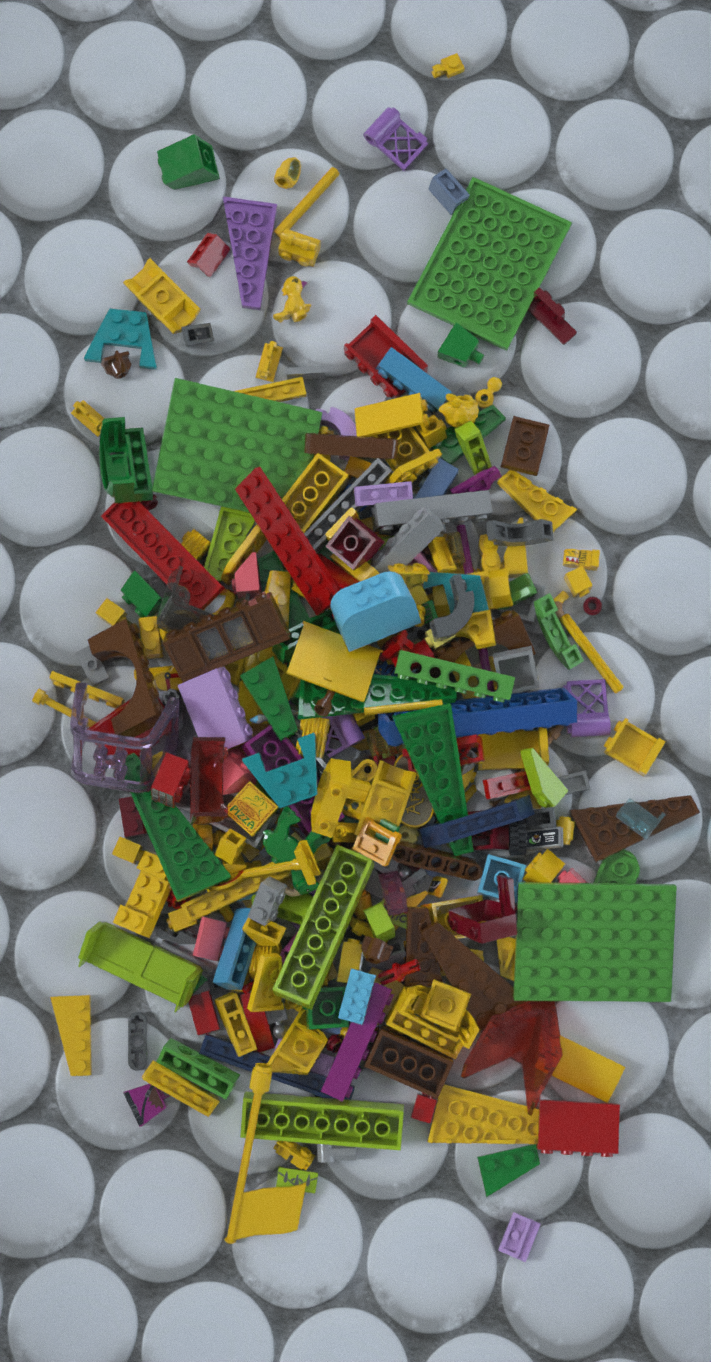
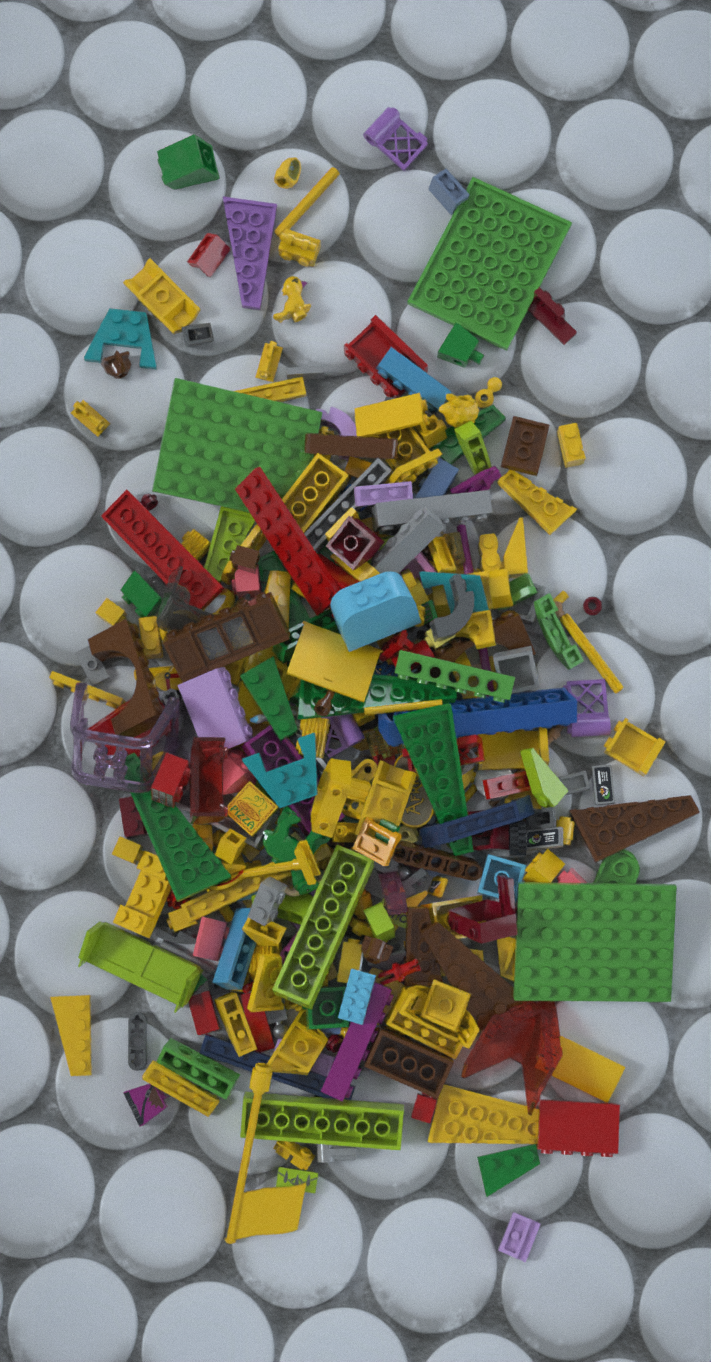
(42, 698): yellow piece -> none
(115, 468): green piece -> none
(245, 559): none -> reddish brown brick
(417, 572): yellow hinge -> none
(450, 66): yellow plate -> none
(520, 534): dark grey arch -> none
(571, 445): none -> yellow brick
(575, 558): yellow leg -> none
(578, 582): yellow brick -> none
(603, 784): none -> tile
(638, 818): clear light blue panel -> none

